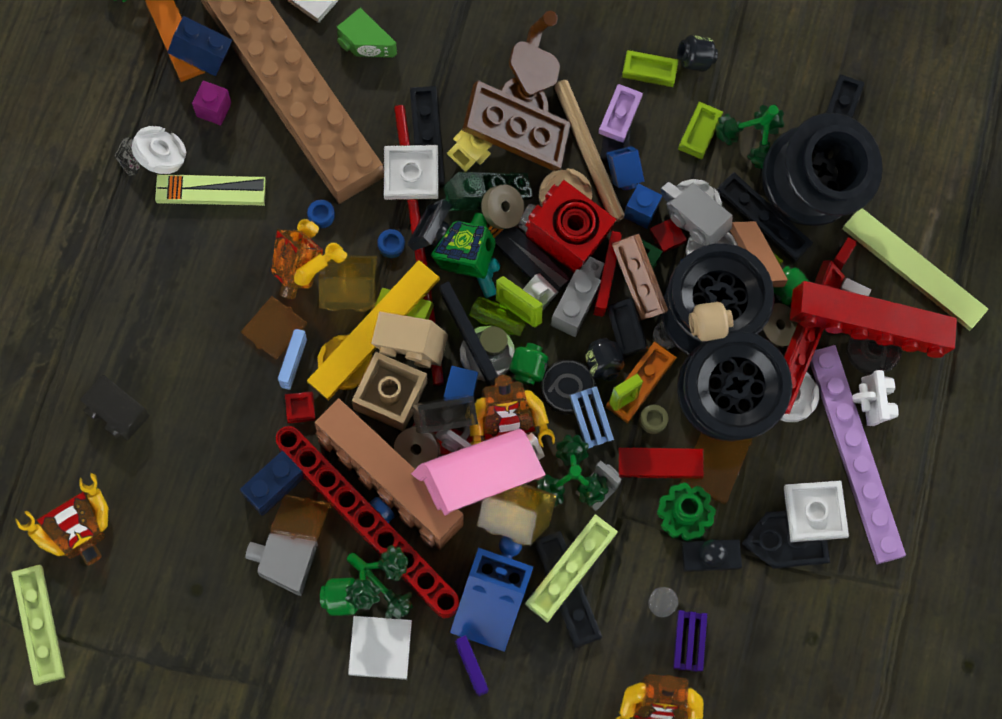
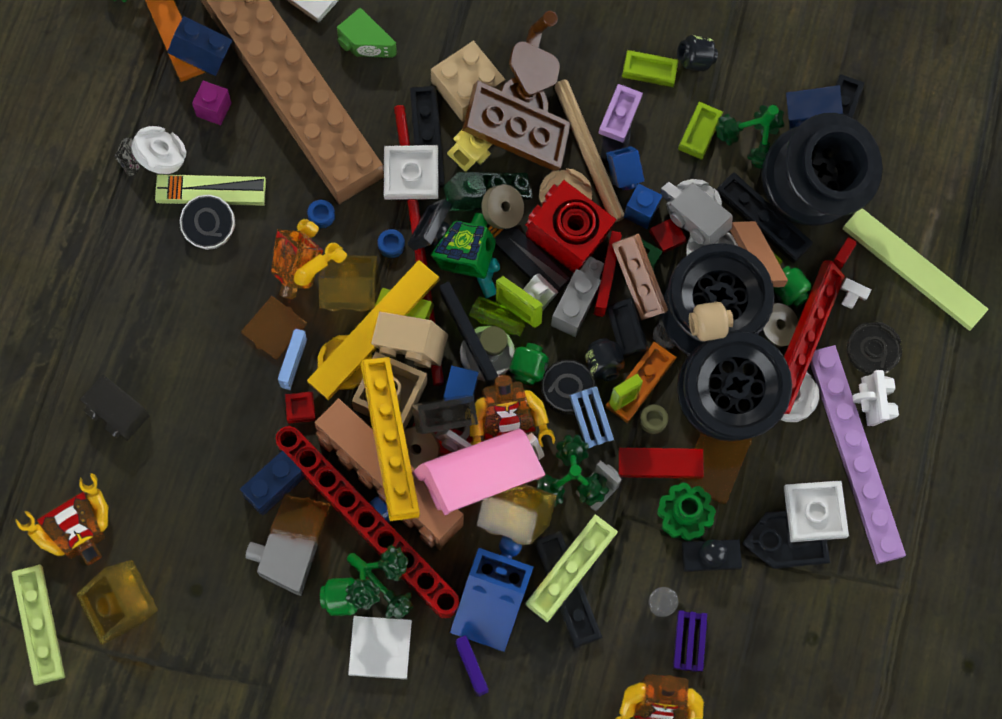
(116, 601): none -> clear yellow slope
(207, 222): none -> black tile
(390, 439): none -> yellow tile
(459, 72): none -> tan brick
(524, 218): clear tile -> none
(812, 102): none -> dark blue brick
(873, 319): red brick -> none

